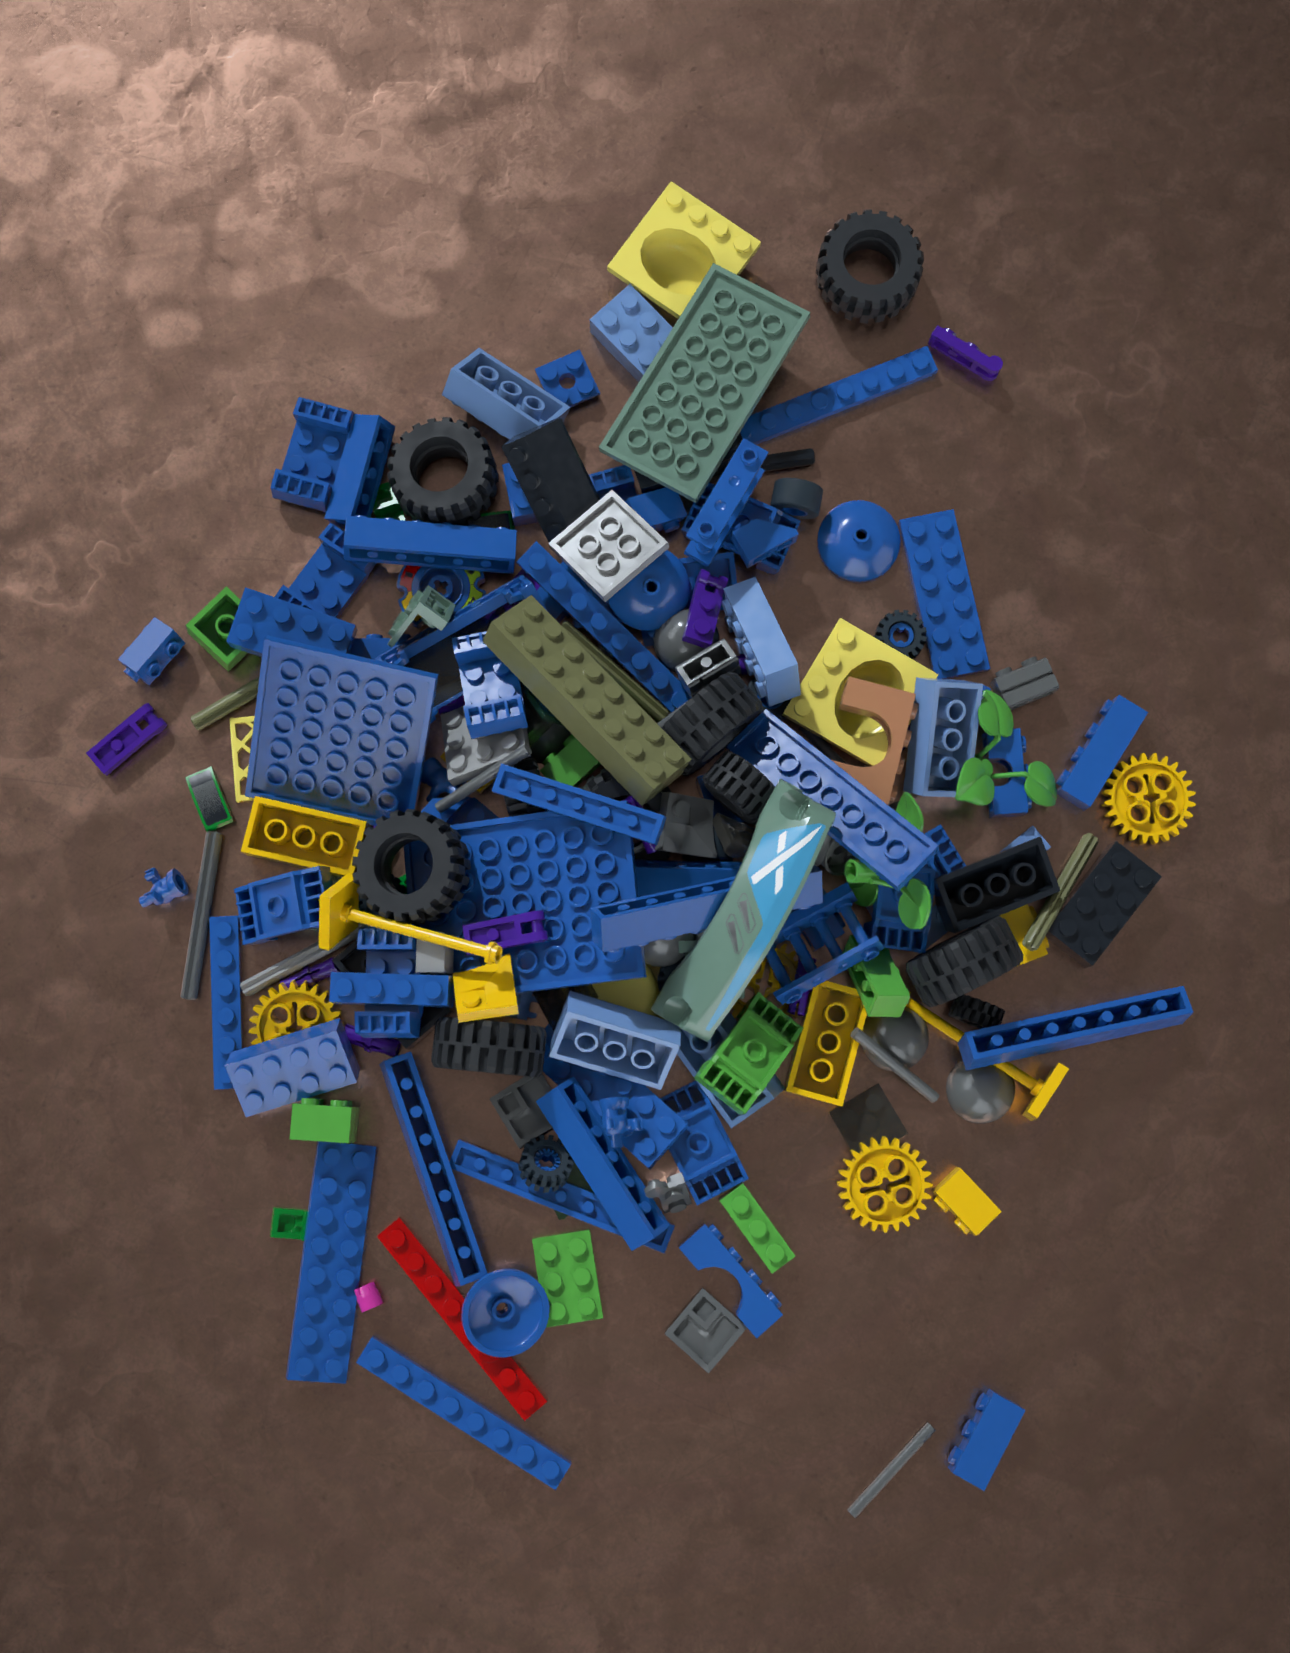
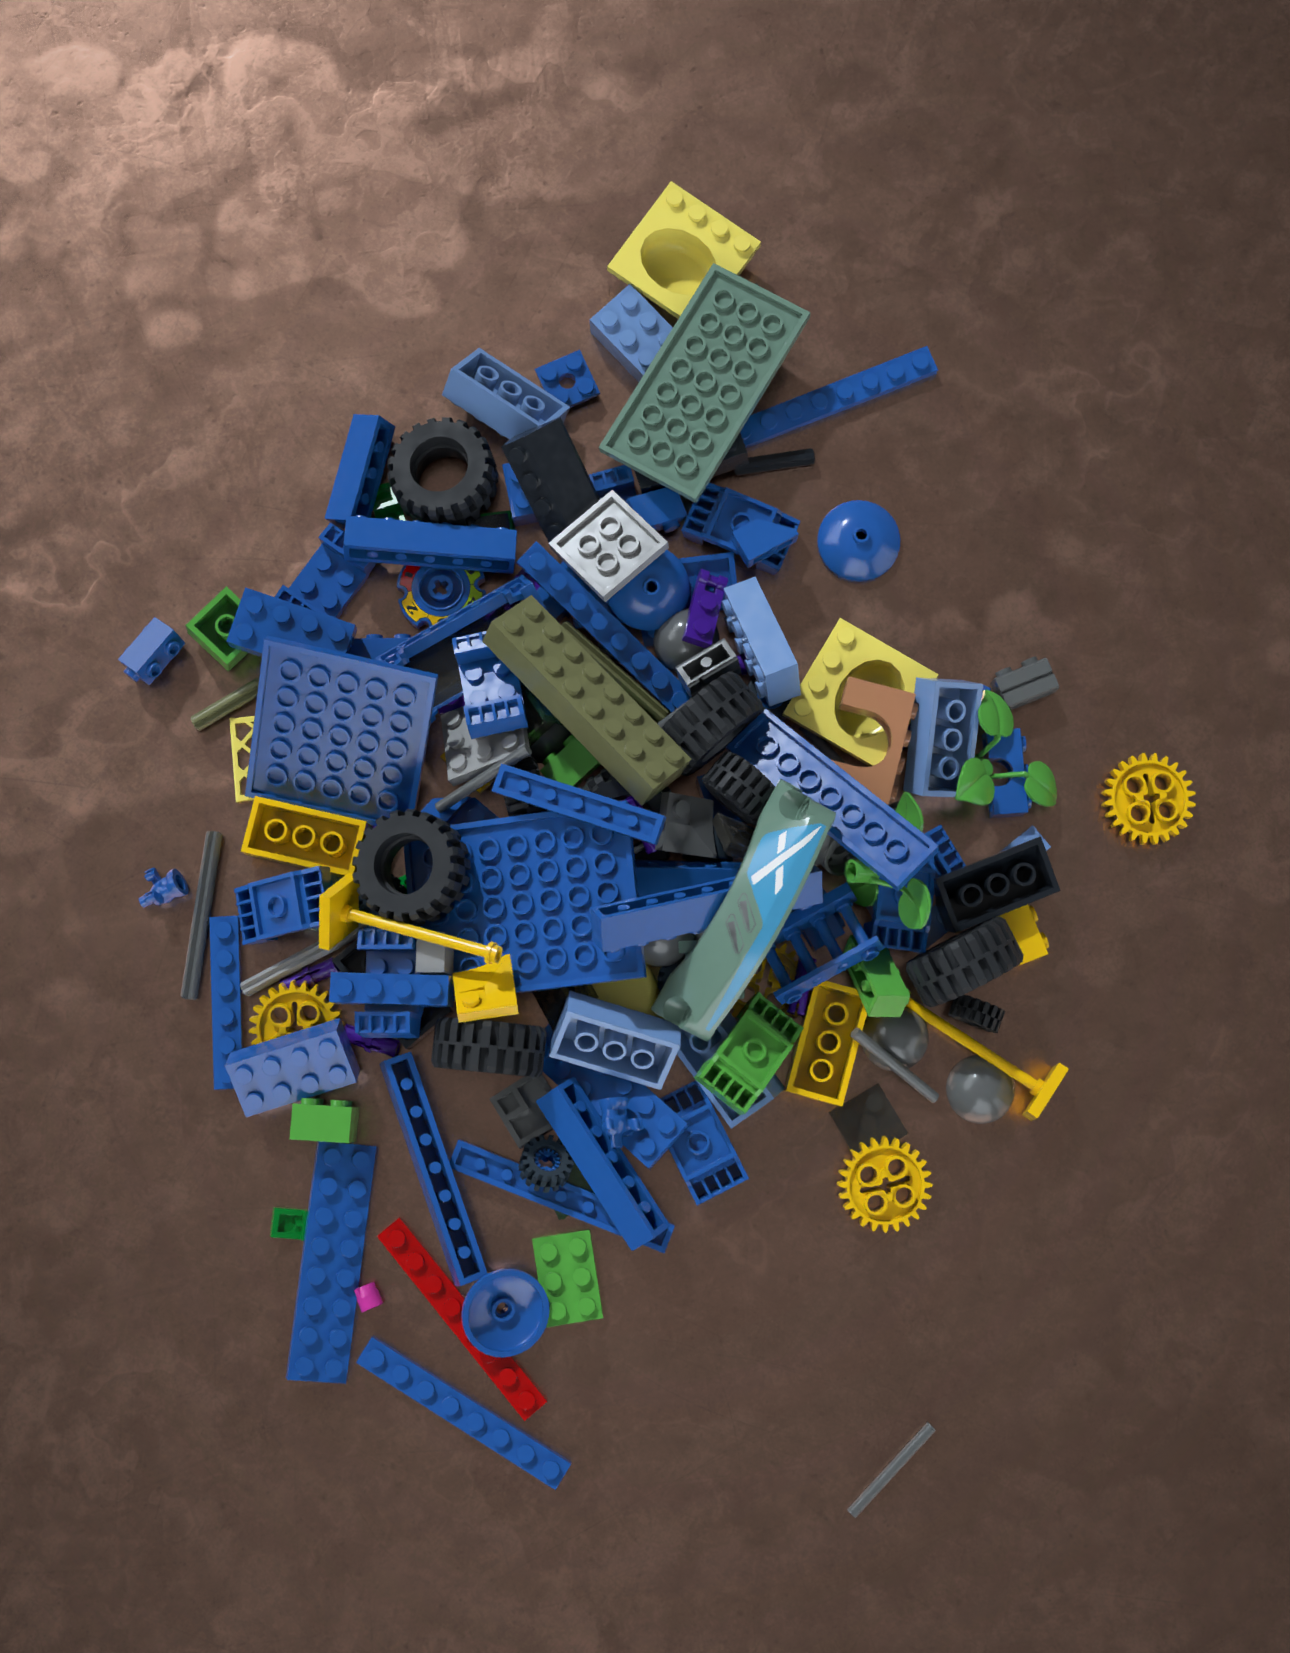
(126, 739): dark purple plate -> none
(209, 799): slope -> none
(312, 455): blue plate -> none
(430, 605): sand green bracket -> none
(437, 778): blue piece -> none
(508, 930): dark purple plate -> none
(523, 1003): medium blue tile -> none
(672, 1195): dark grey hinge -> none
(705, 1330): dark grey plate -> none
(725, 502): blue fence -> none
(755, 1307): blue arch -> none
(757, 1227): bright green brick -> none
(797, 497): black wheel -> none
(873, 233): black tyre -> none
(902, 622): black bush -> none
(944, 594): blue plate -> none
(965, 353): dark purple plate -> none
(965, 1201): yellow brick -> none
(985, 1438): blue brick -> none
(1055, 901): olive axle -> none
(1074, 1028): blue brick -> none
(1101, 752): blue brick -> none
(1102, 904): black brick -> none

